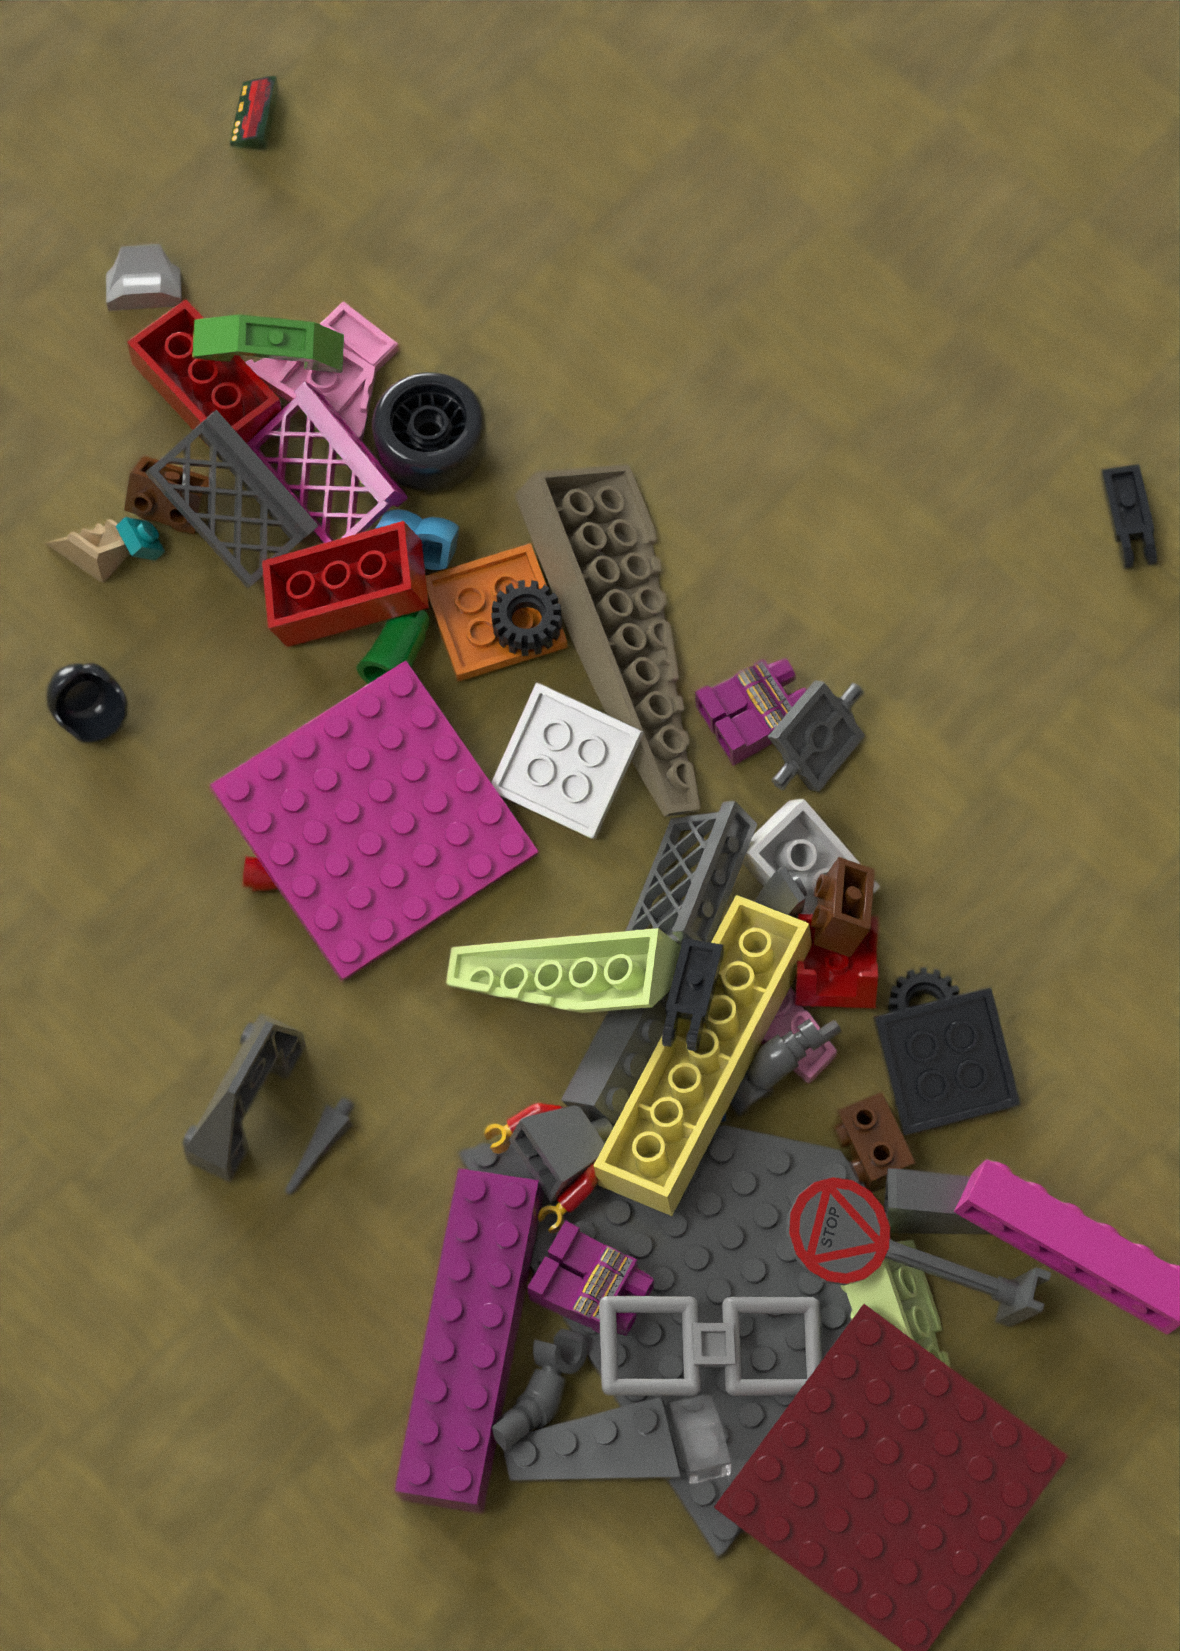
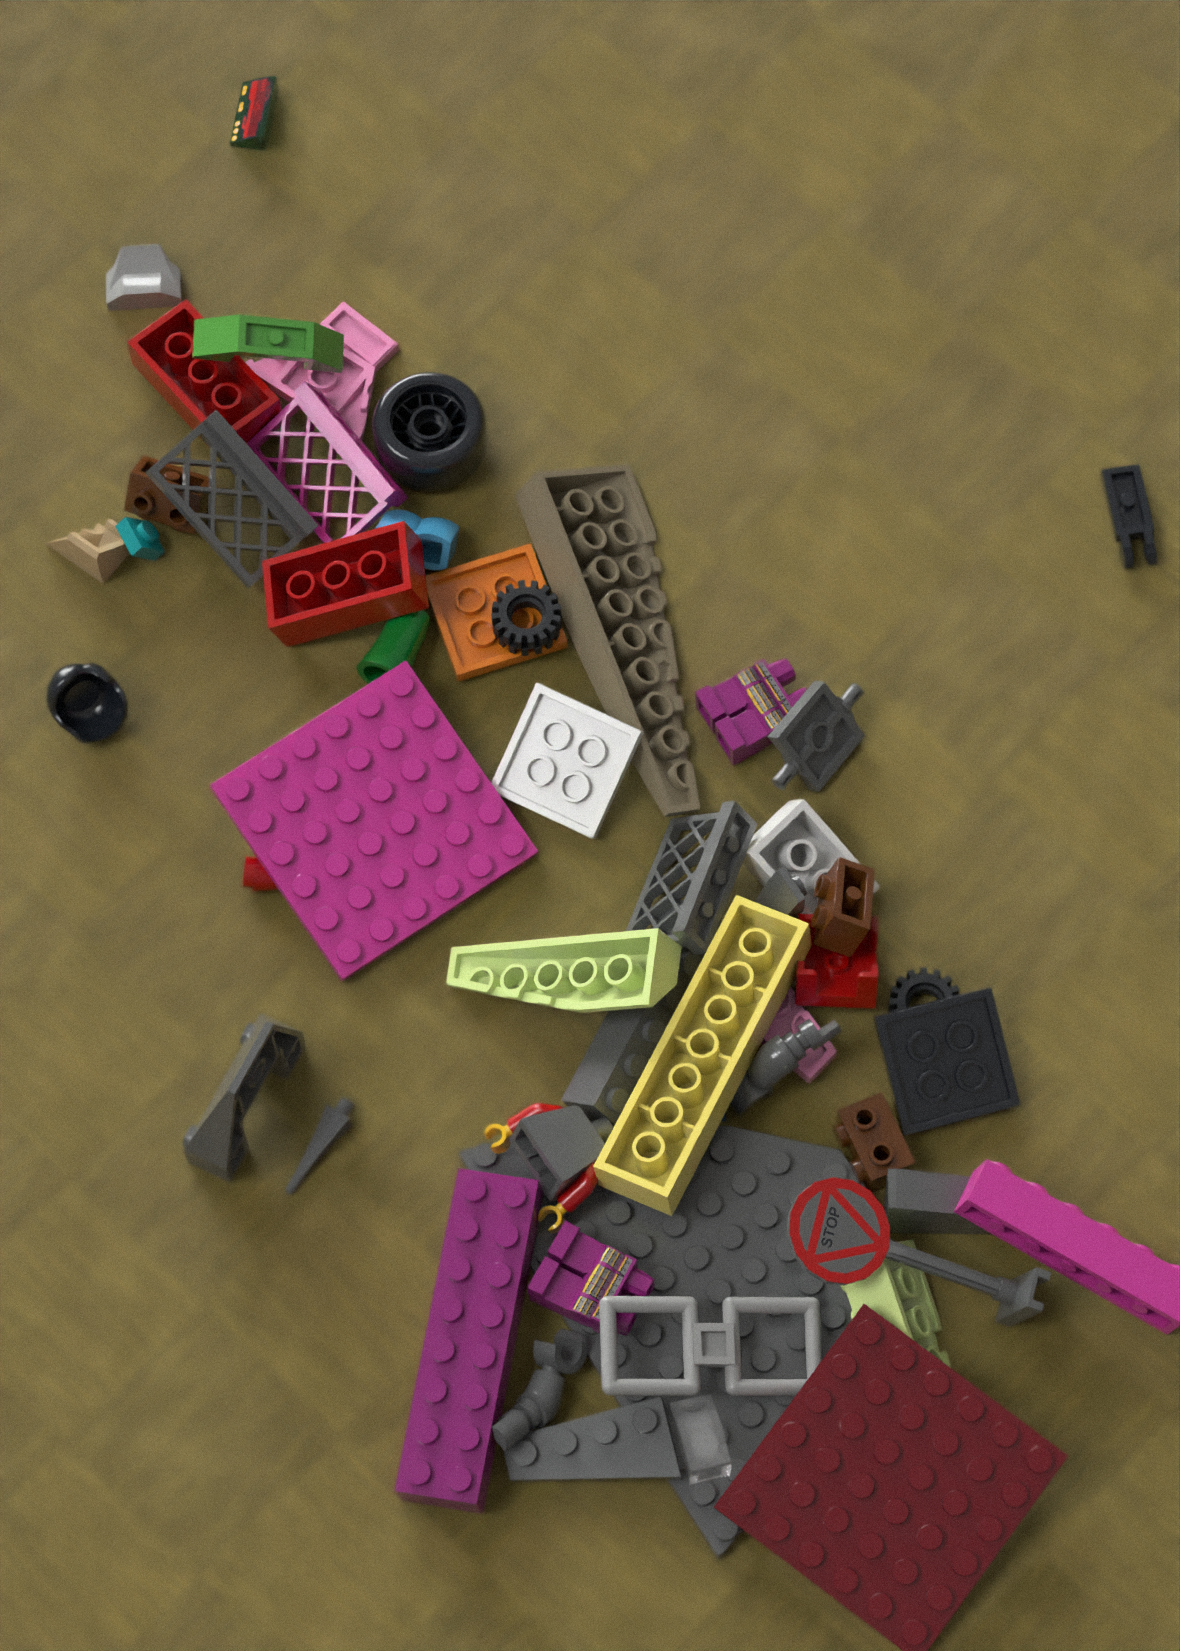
(692, 990): black hinge -> none

